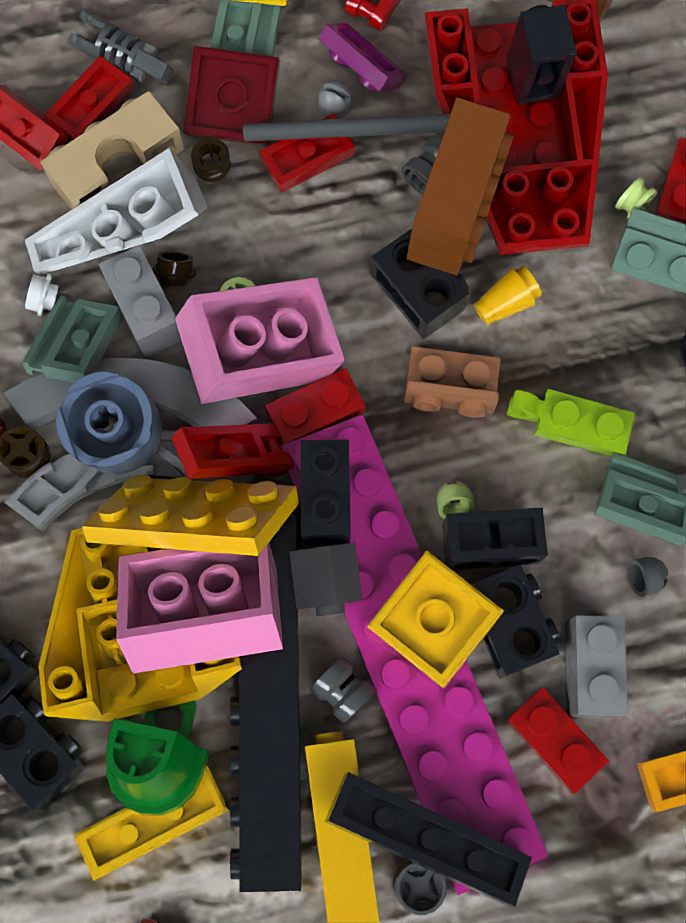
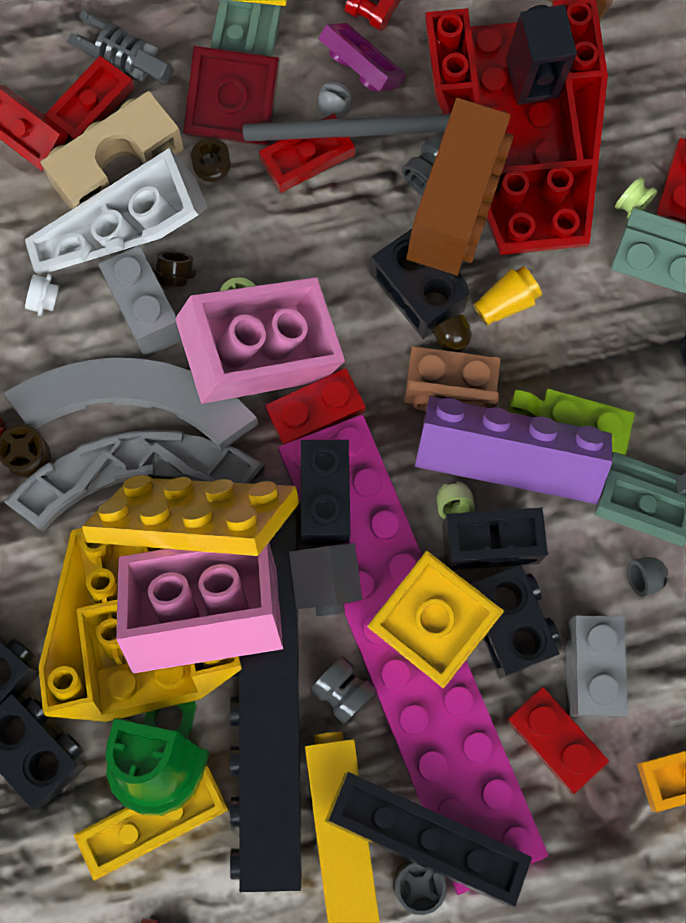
(72, 339): sand green plate -> none
(87, 412): sand blue brick -> none
(231, 451): red plate -> none
(453, 334): none -> dark brown hinge
(514, 449): none -> medium lavender brick

